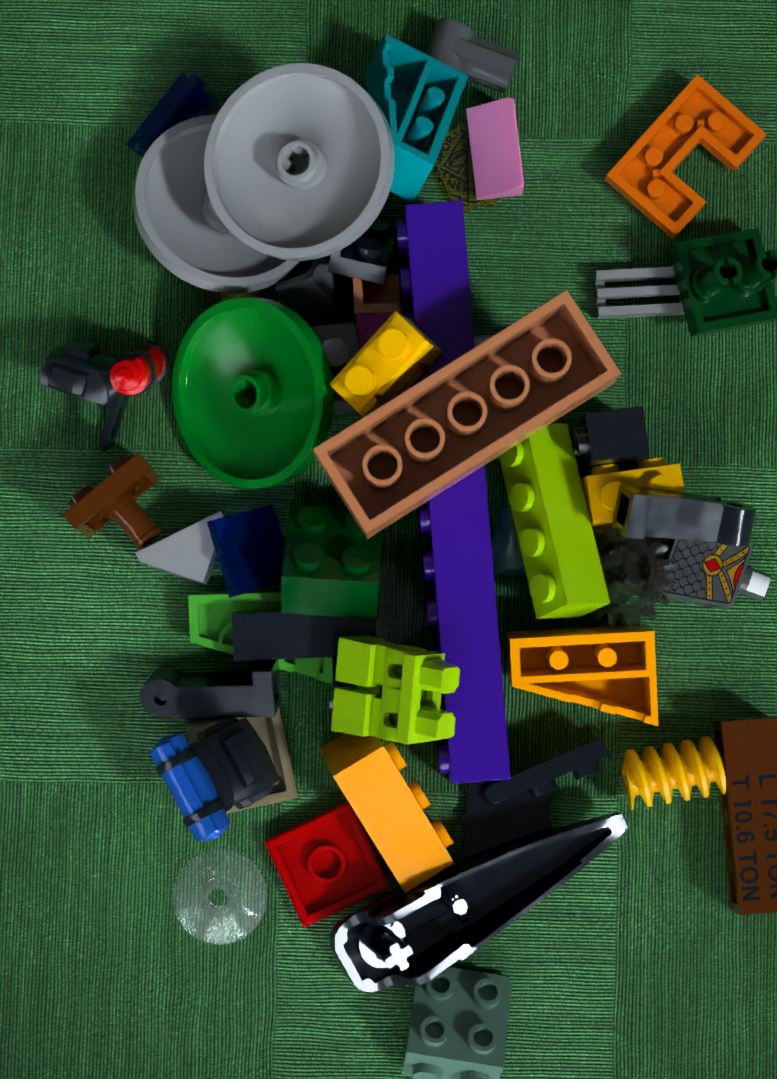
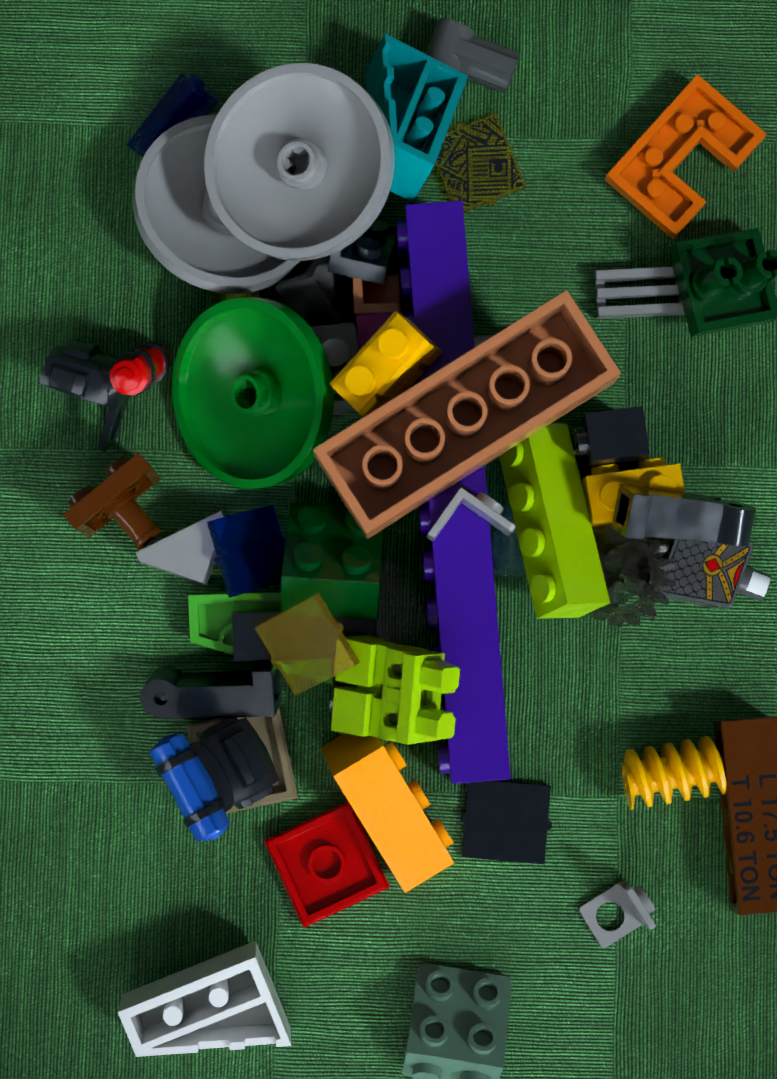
(206, 1007): none -> white wedge
(237, 878): clear dish -> none
(307, 644): none -> clear yellow piece
(457, 911): black piece -> none
(481, 505): none -> light grey bracket
(495, 149): bright pink slope -> none
(542, 777): black hinge -> none
(589, 666): light orange wedge -> none
(635, 908): none -> light grey bracket

